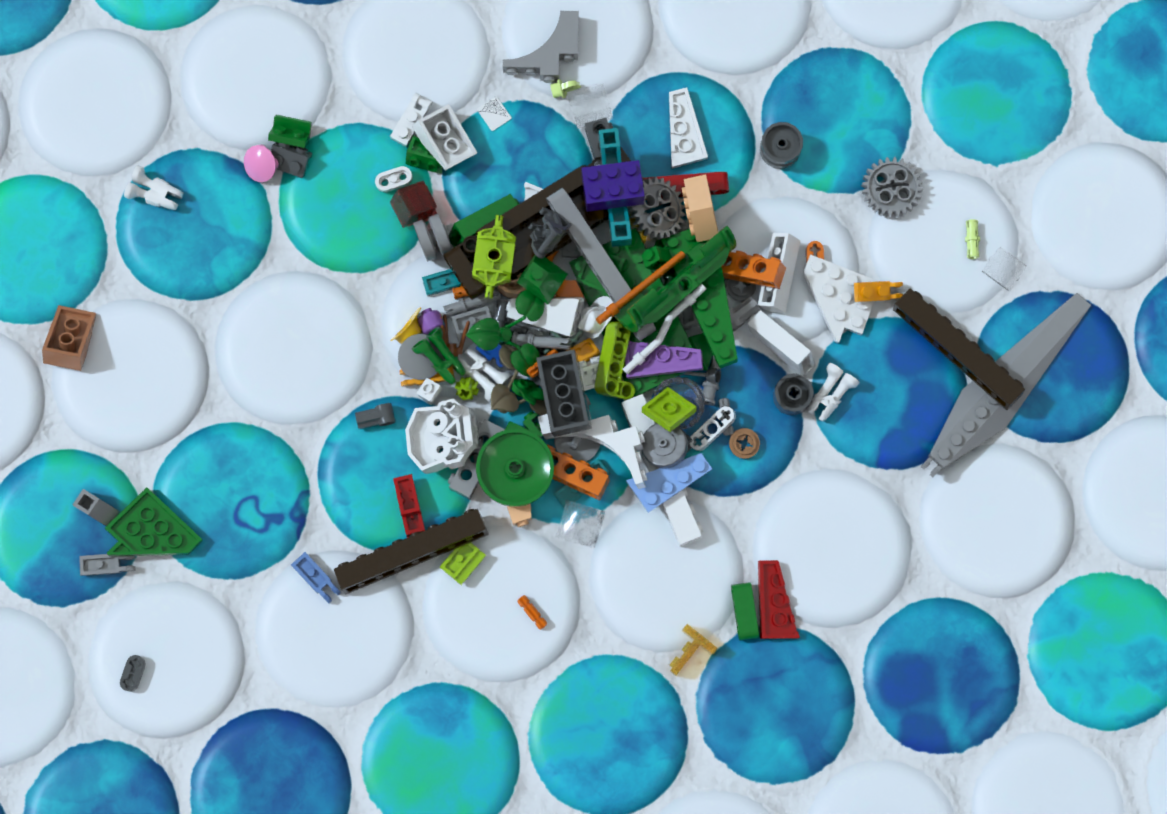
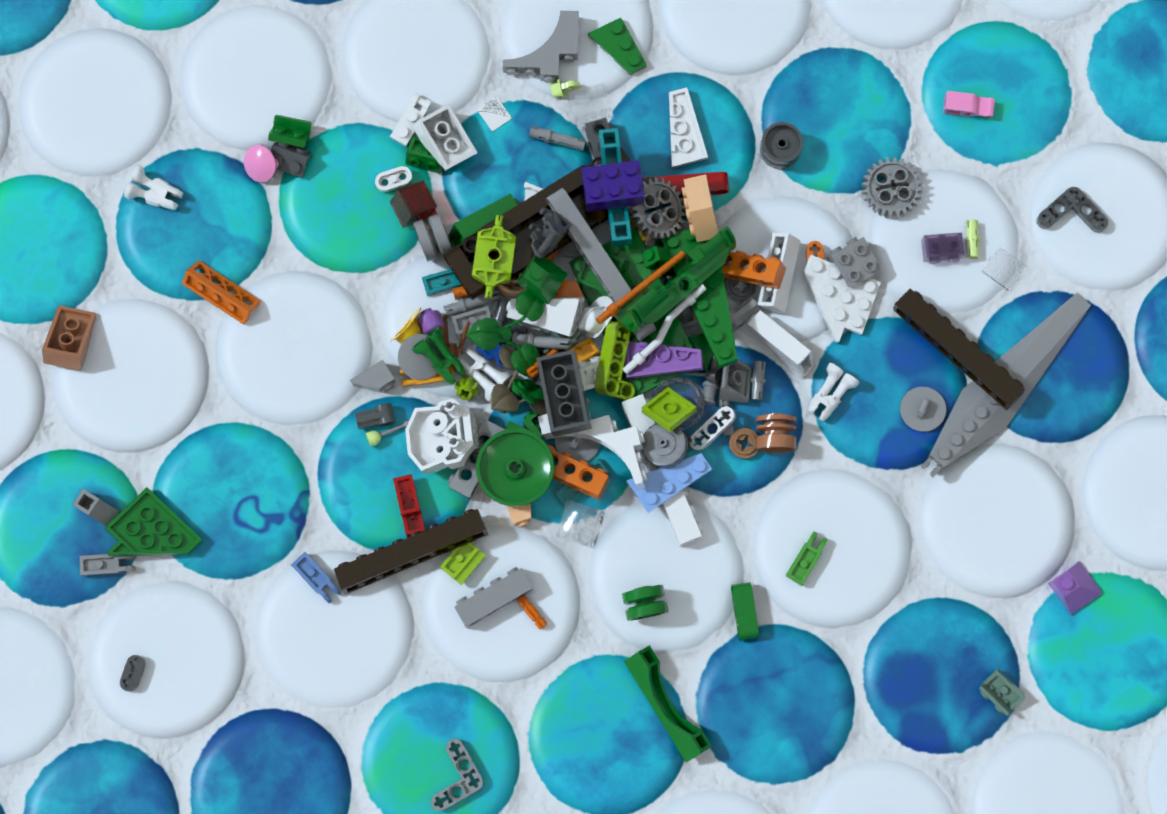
(217, 293): none -> orange fence
(374, 437): none -> hinge
(375, 378): none -> light grey slope
(429, 391): white bracket -> none
(463, 783): none -> light grey beam
(494, 597): none -> light grey brick
(557, 138): none -> light grey pin
(619, 44): none -> green wing
(644, 601): none -> green wheel
(686, 736): none -> green arch
(689, 649): clear yellow bracket -> none
(735, 382): none -> light grey slope
(758, 381): none -> light grey pin
(774, 605): red wing -> none
(776, 430): none -> nougat wheel
(799, 386): dark grey brick -> none
(805, 560): none -> bright green hinge
(855, 261): none -> light grey bracket
(875, 291): light orange hinge -> none
(923, 409): none -> light grey shield
(942, 247): none -> clear purple brick
(967, 105): none -> bright pink piece
(1001, 692): none -> sand green bracket
(1071, 204): none -> dark grey beam
(1075, 588): none -> medium lavender slope

